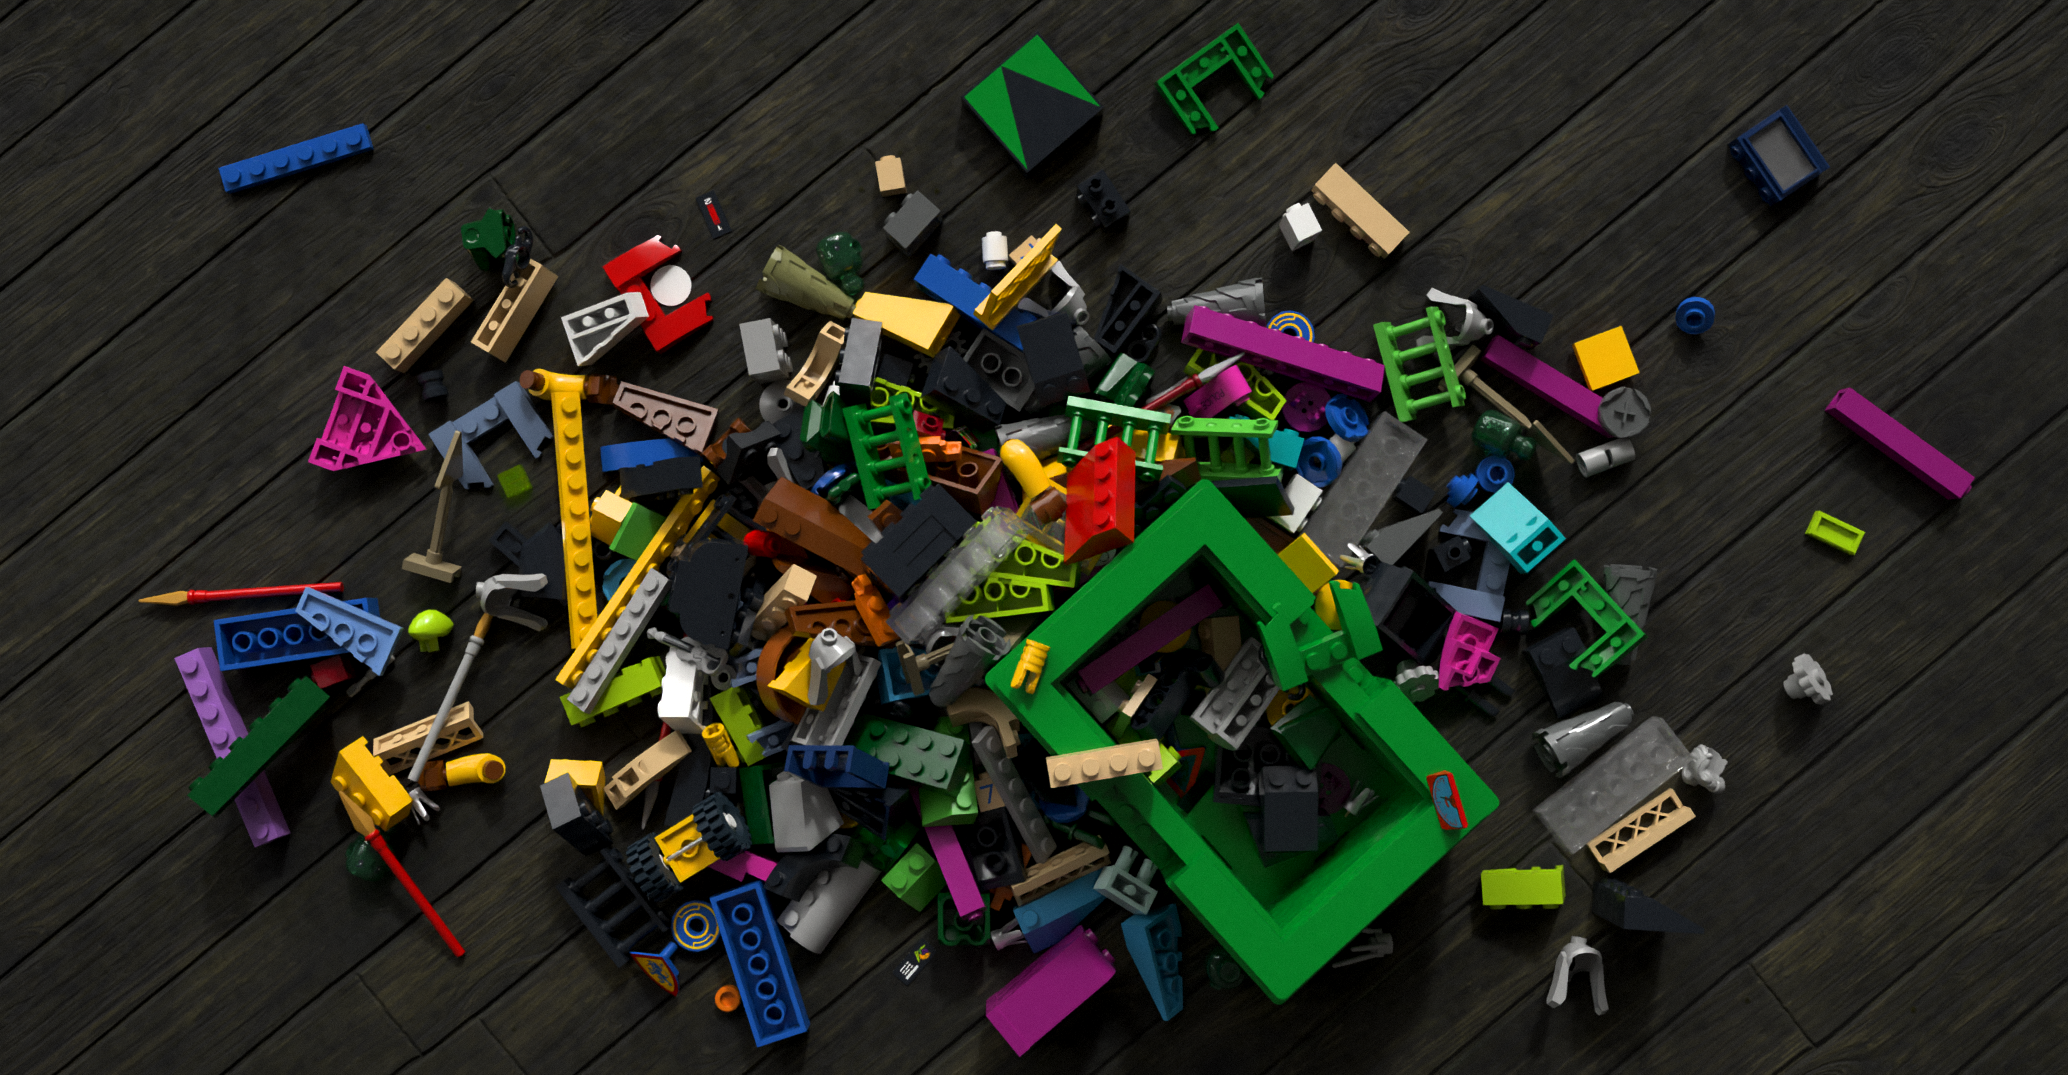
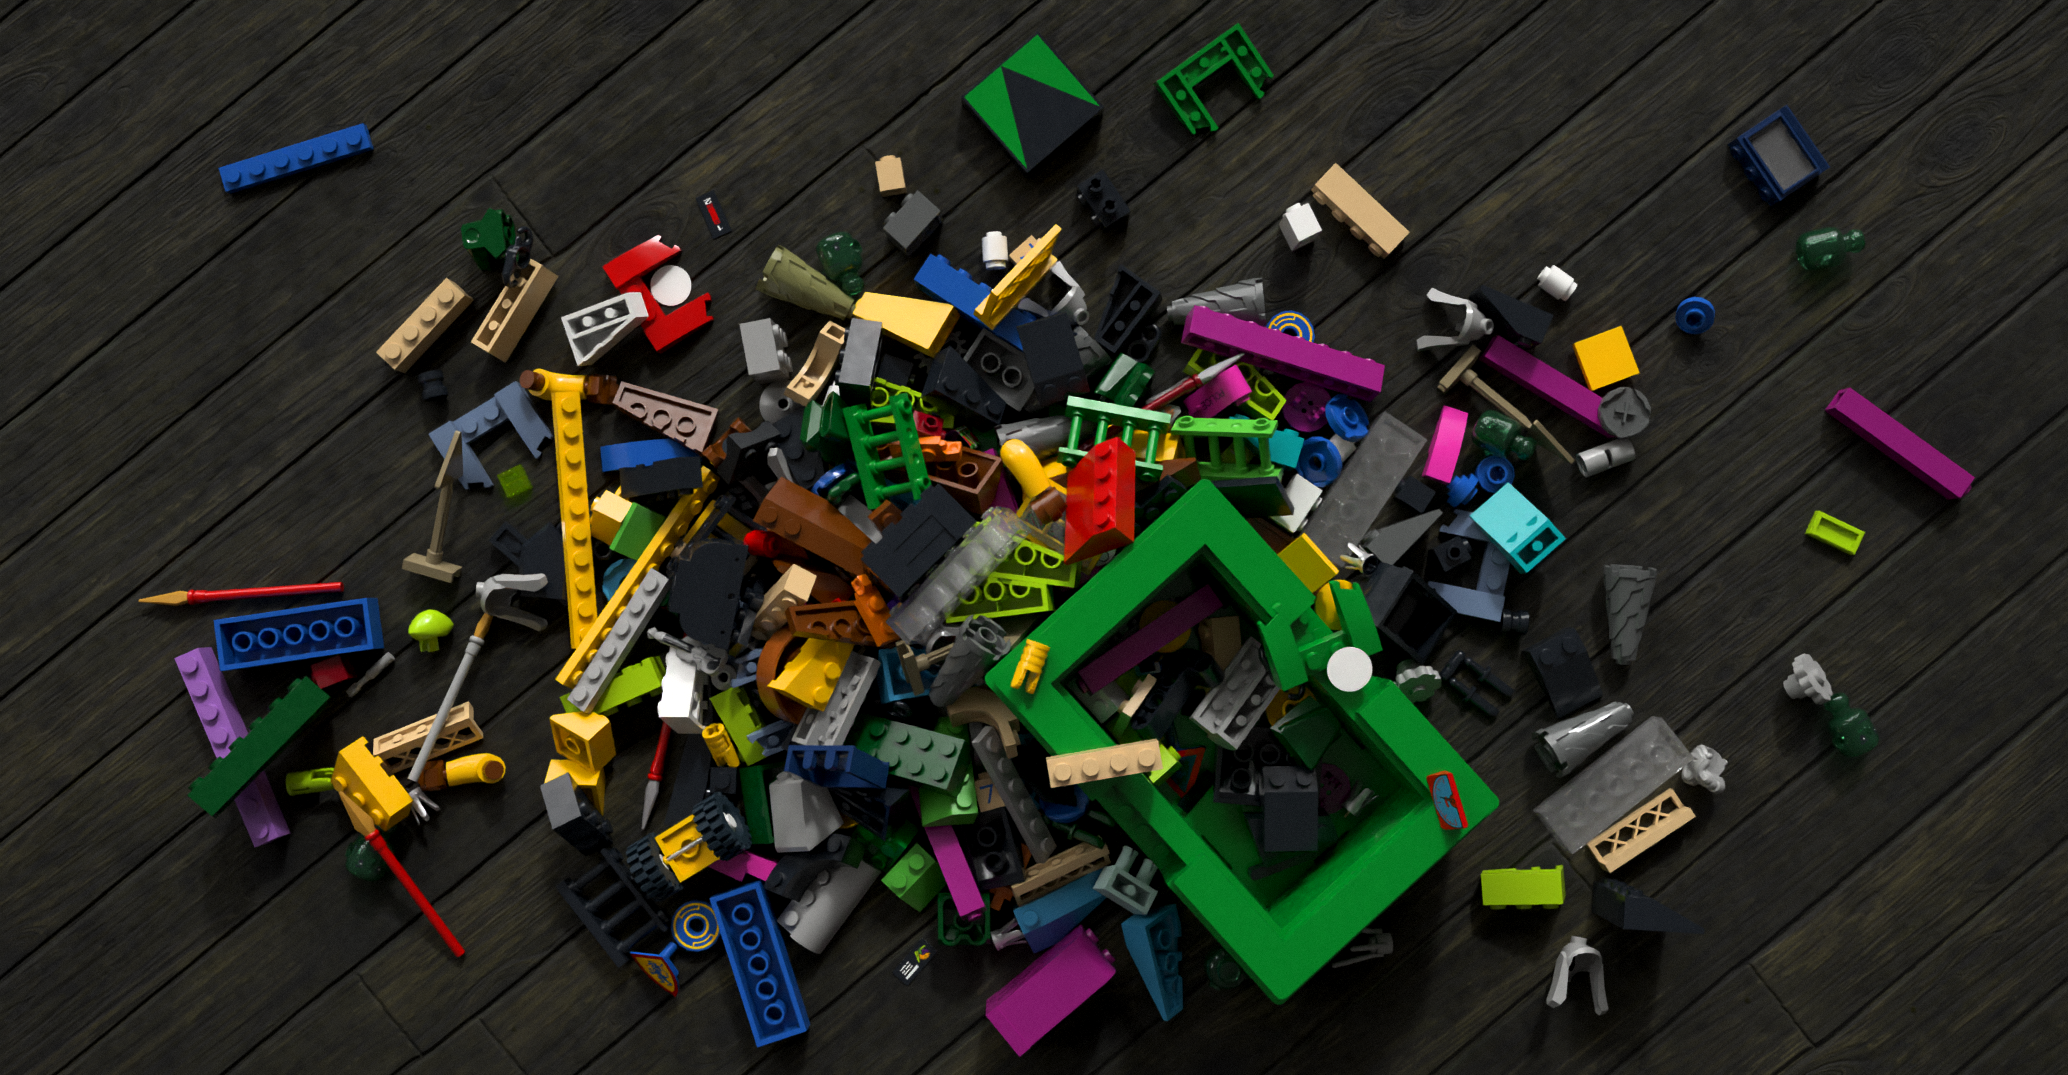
(309, 781): none -> lime hinge
(361, 633): medium blue wing -> none
(362, 426): dark pink wedge -> none
(584, 739): none -> yellow slope
(646, 768): tan slope -> none
(728, 998): orange tile -> none
(826, 653): light grey piece -> none
(1259, 871): none -> black hinge
(1349, 669): none -> white sticker
(1401, 382): bright green fence -> none
(1445, 445): none -> dark pink slope
(1466, 653): dark pink slope -> none
(1556, 282): none -> white brick
(1576, 583): green wedge -> none
(1827, 247): none -> clear green piece
(1850, 727): none -> clear green piece

